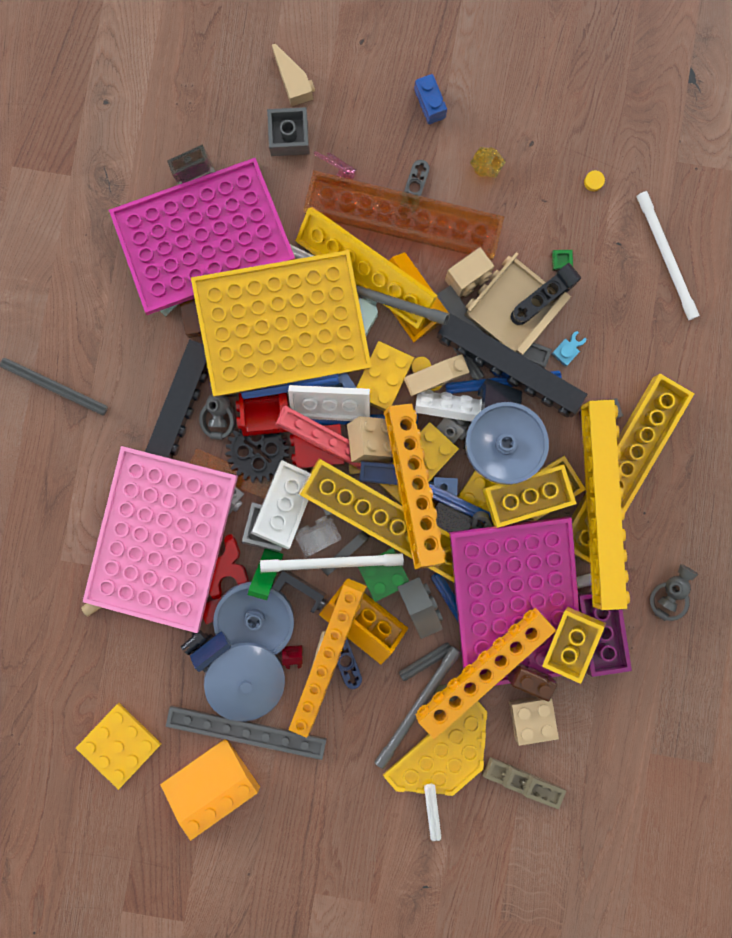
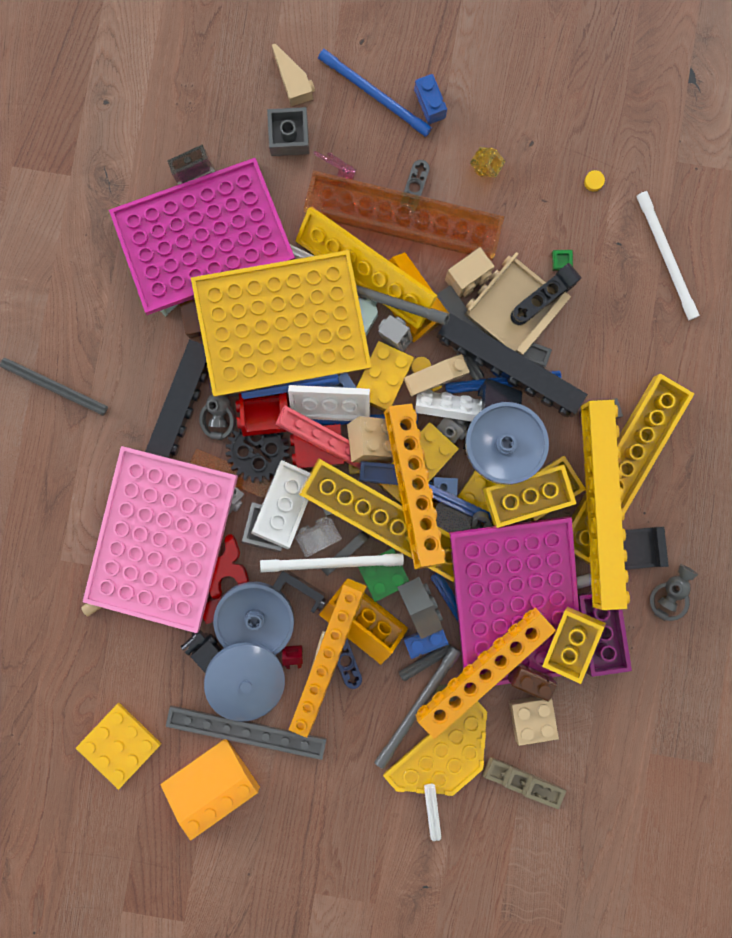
(210, 651): dark blue tile -> none
(263, 582): green tile -> none
(395, 333): none -> light grey brick
(415, 122): none -> blue piece
(422, 646): none -> blue brick
(567, 350): medium azure plate -> none
(645, 548): none -> black panel

